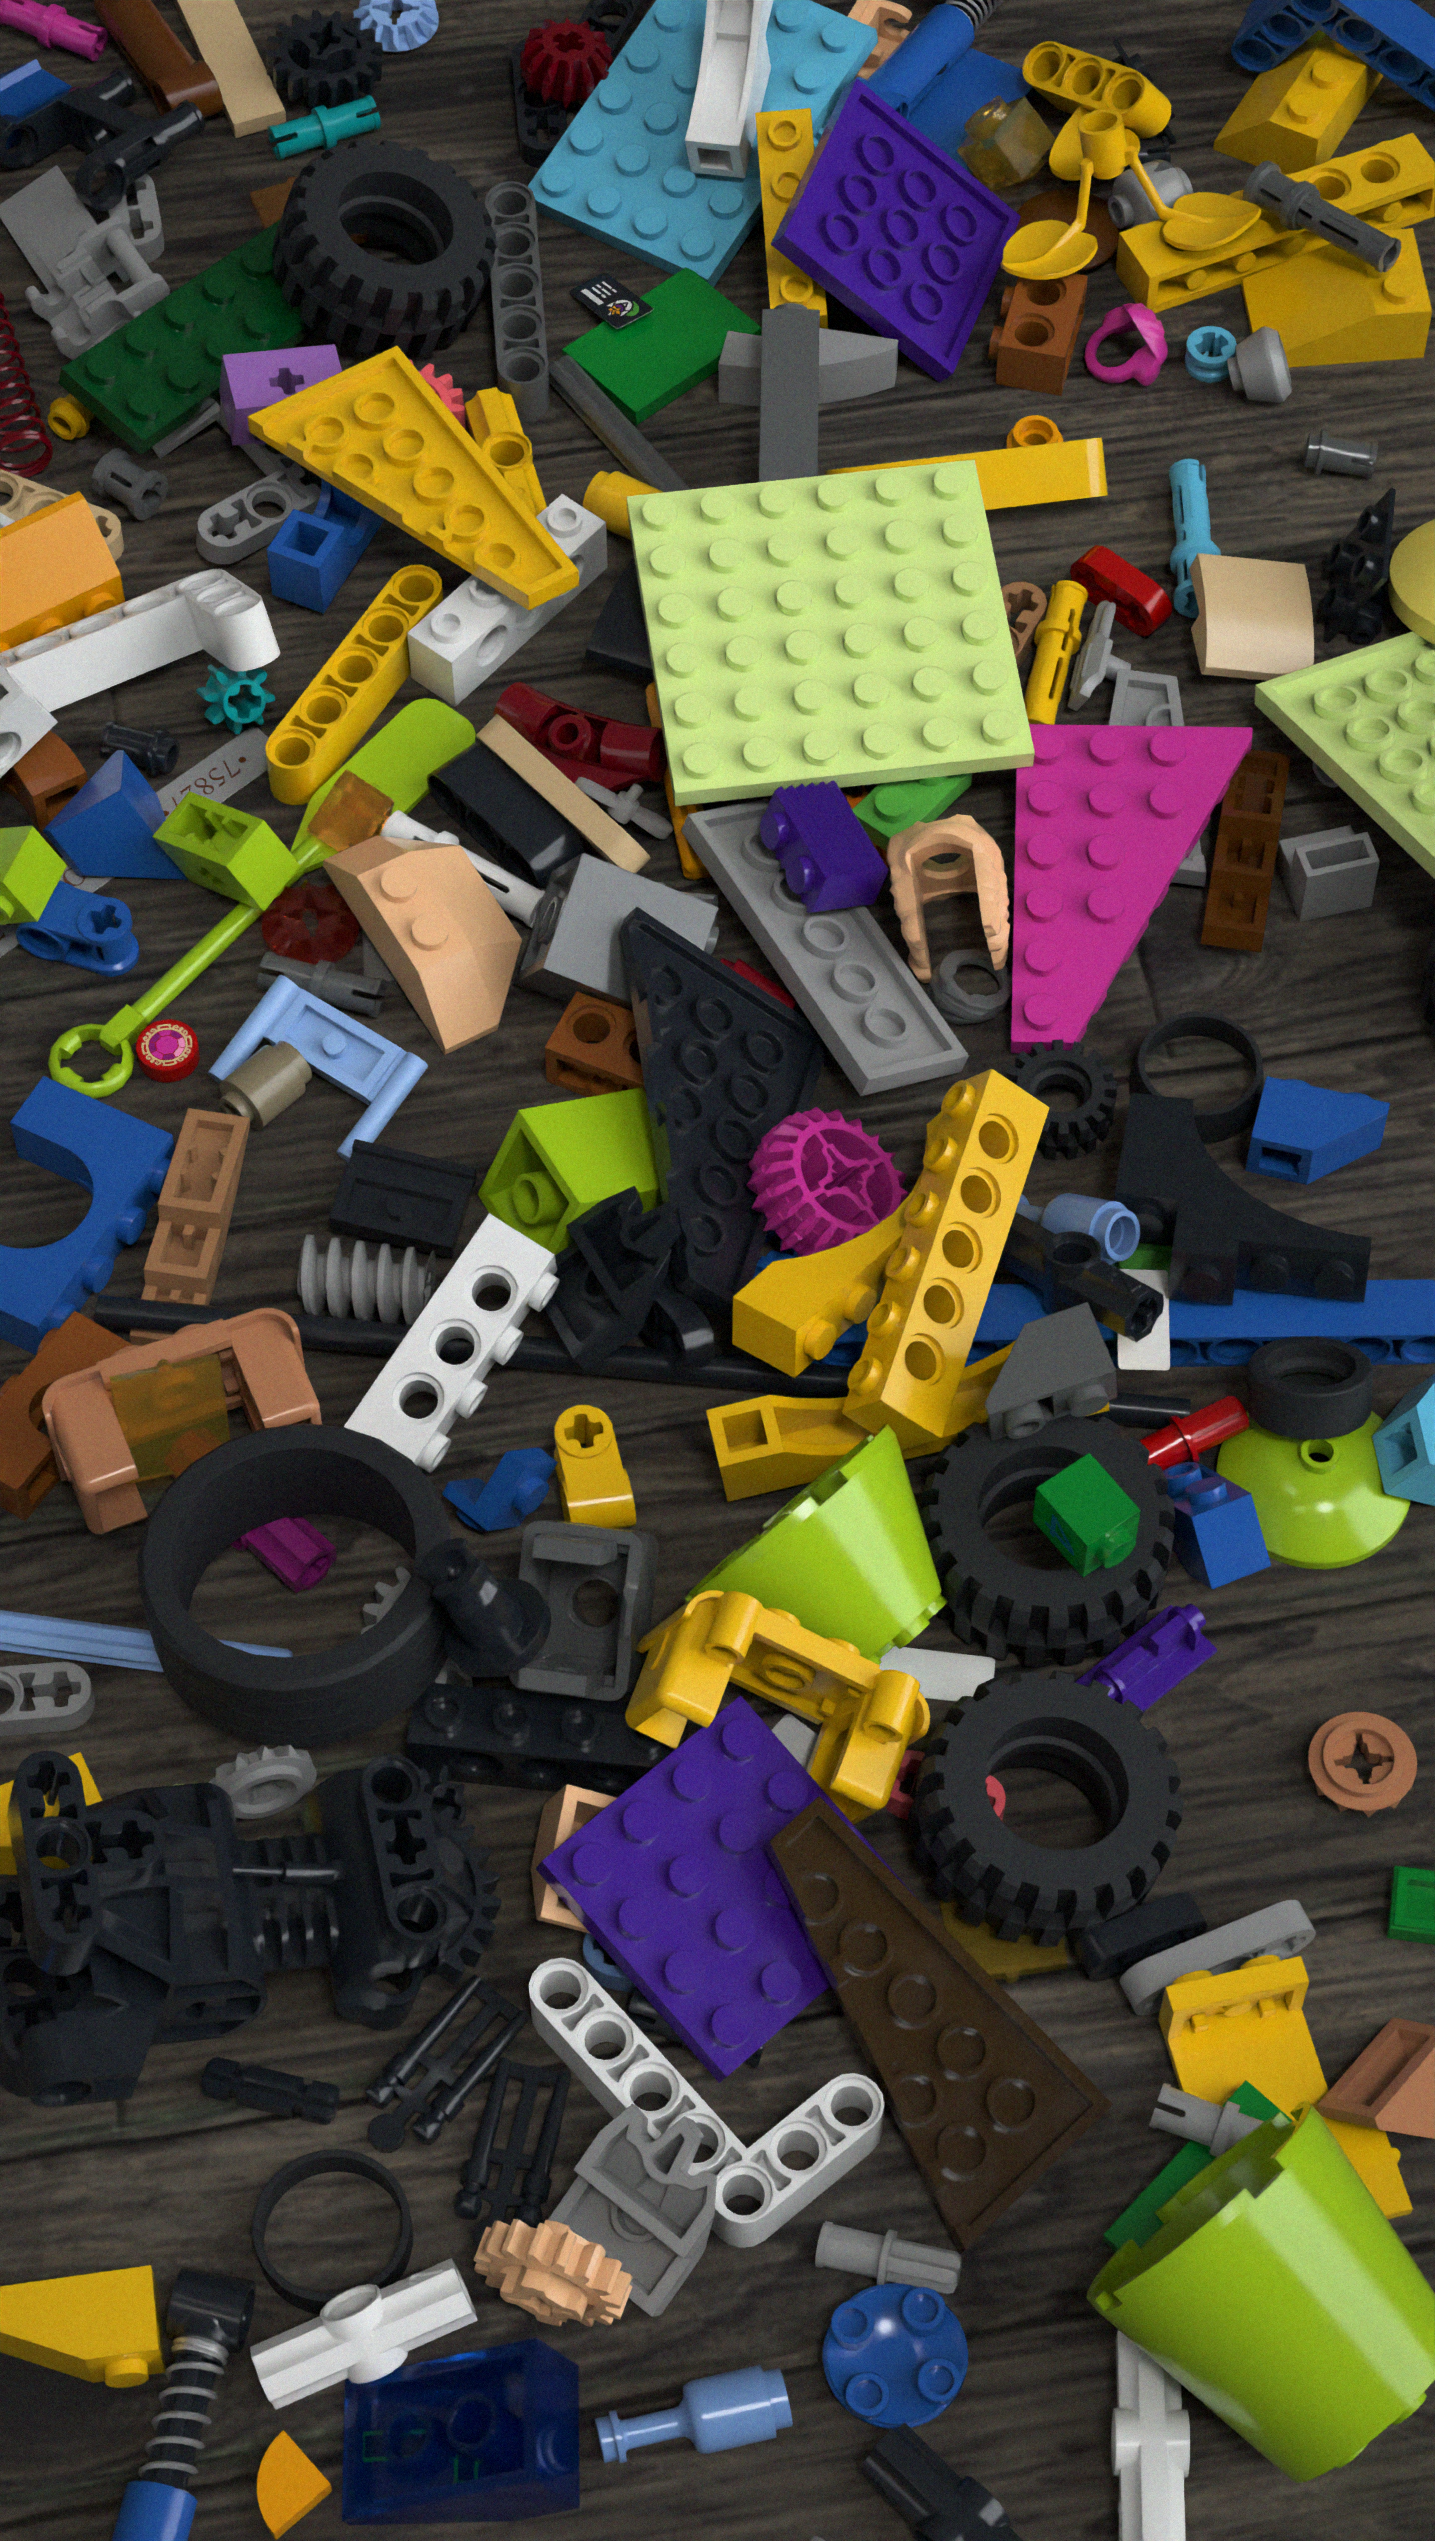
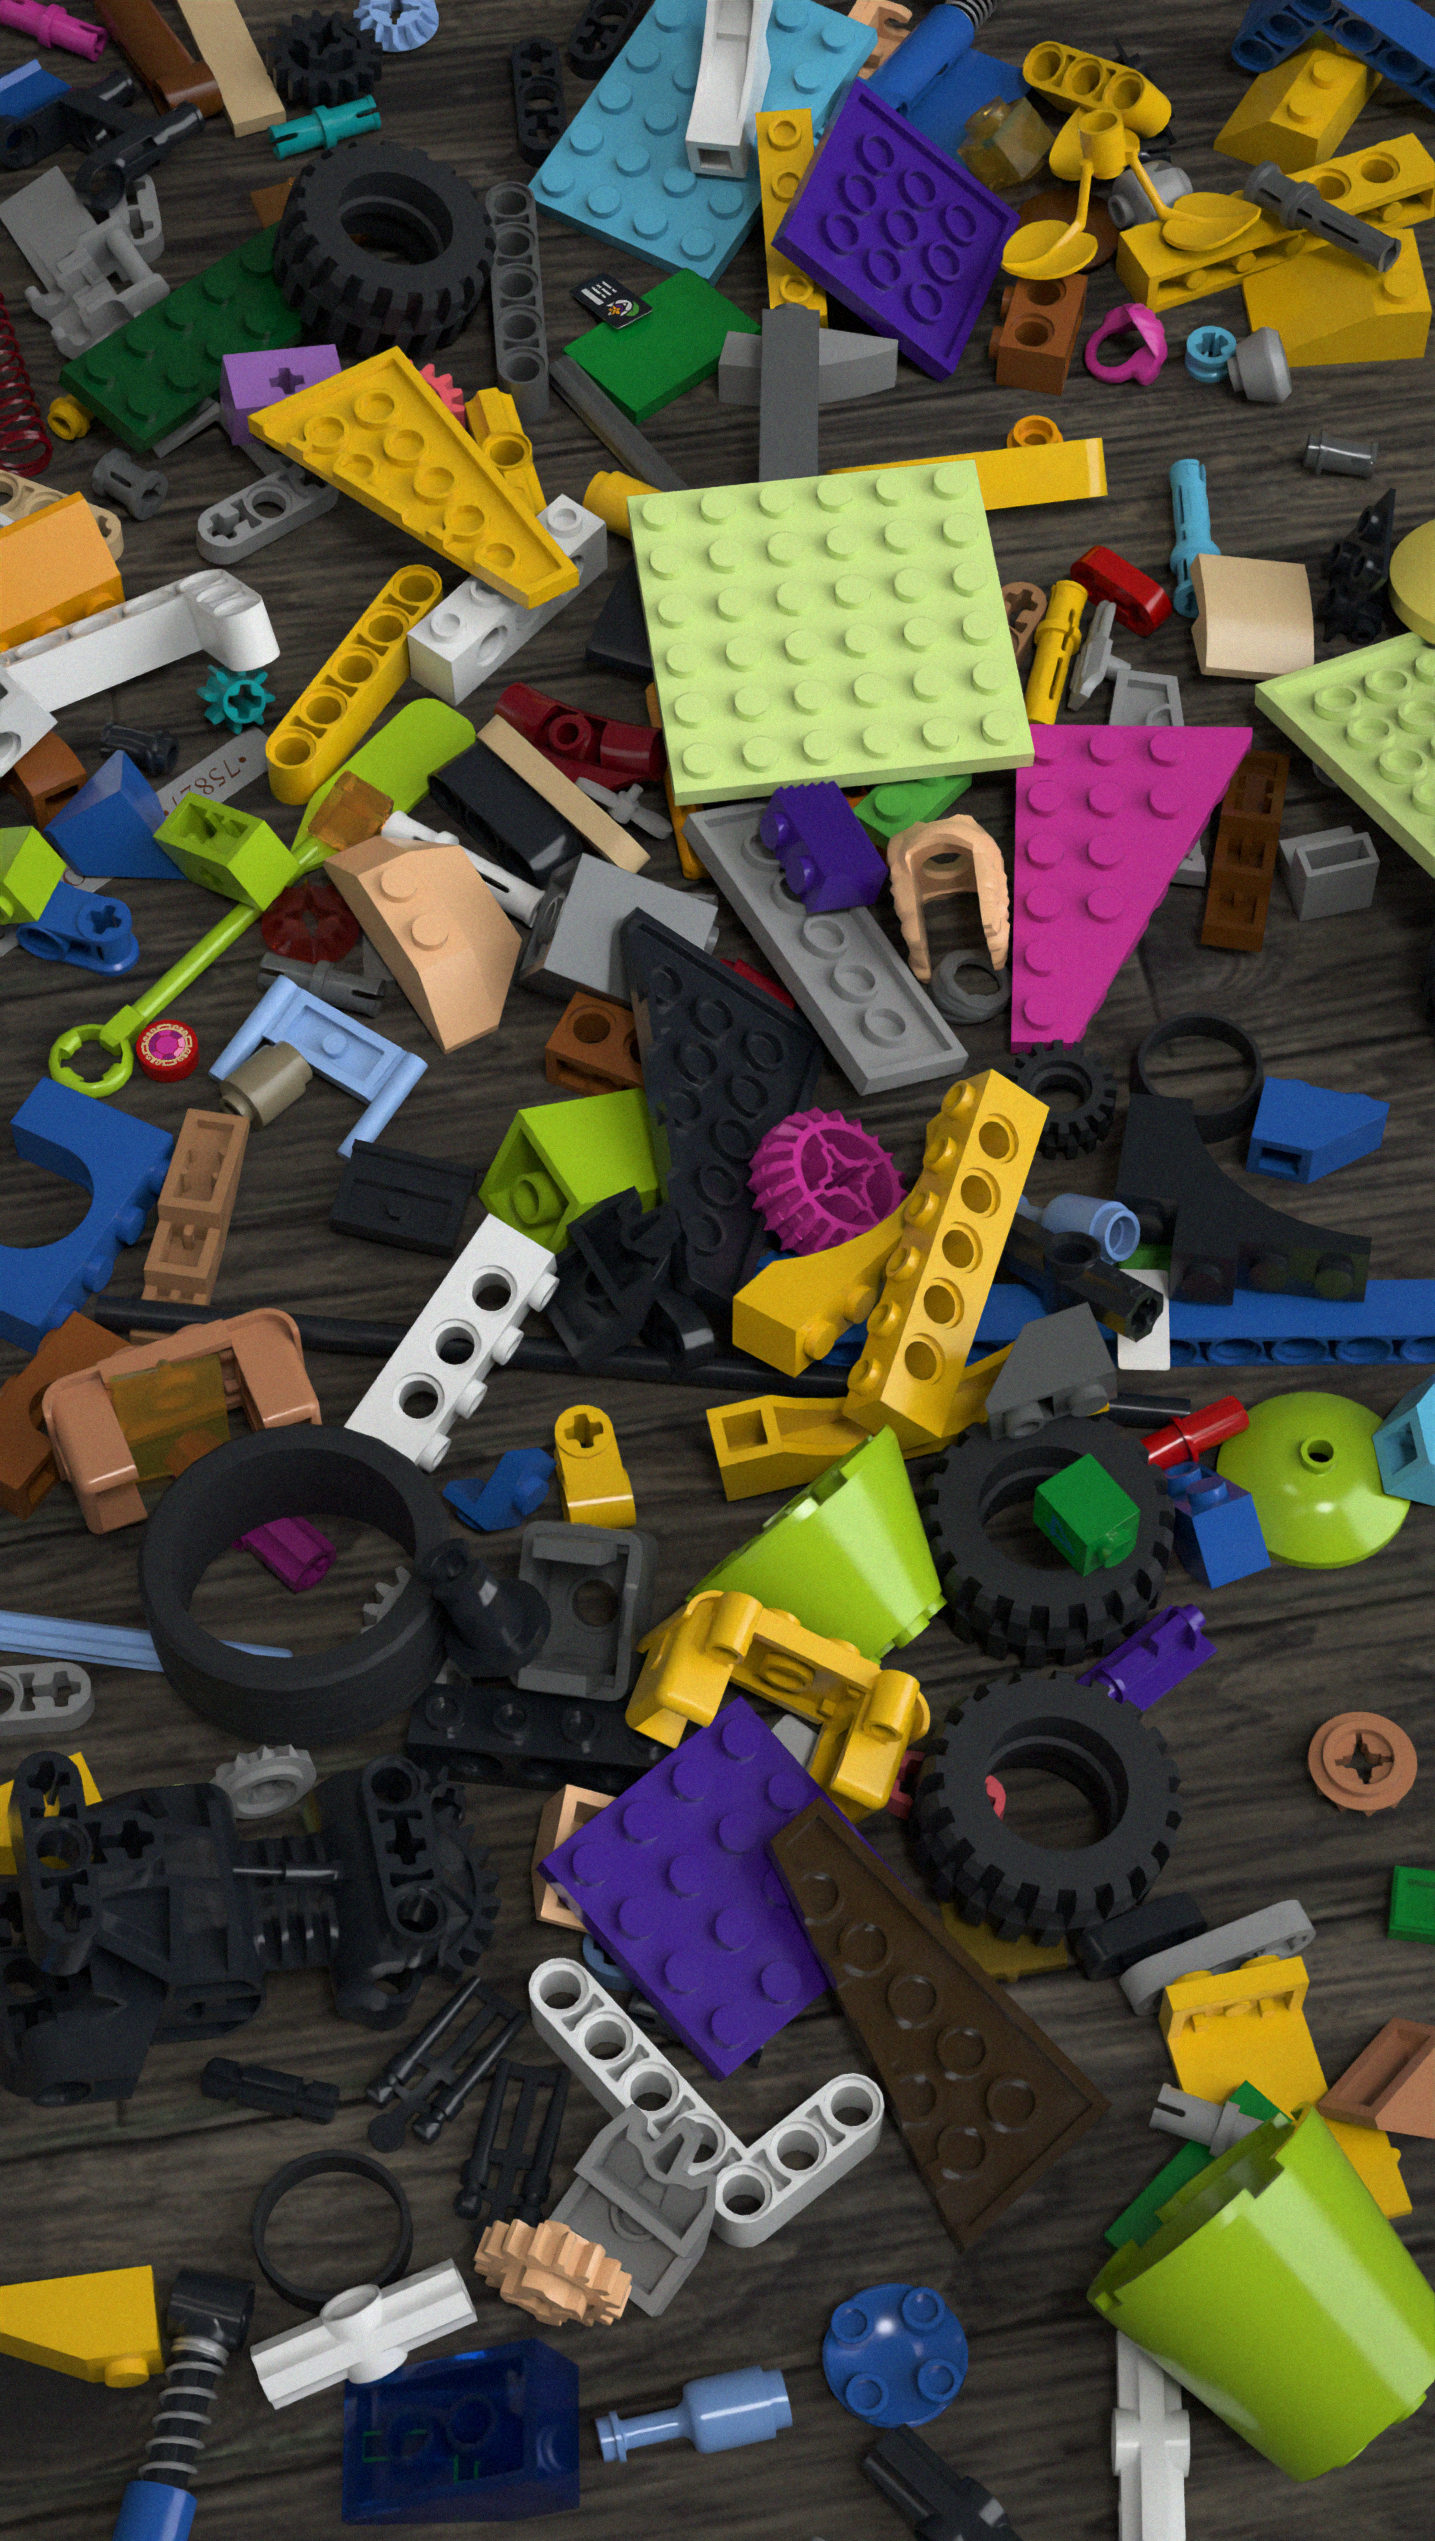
(288, 2485): light orange tile -> none
(319, 550): blue arch -> none
(364, 1282): light grey piece -> none
(564, 61): dark red gear -> none
(888, 2258): light grey axle -> none
(941, 1673): white sticker -> none
(1309, 1387): black tyre -> none

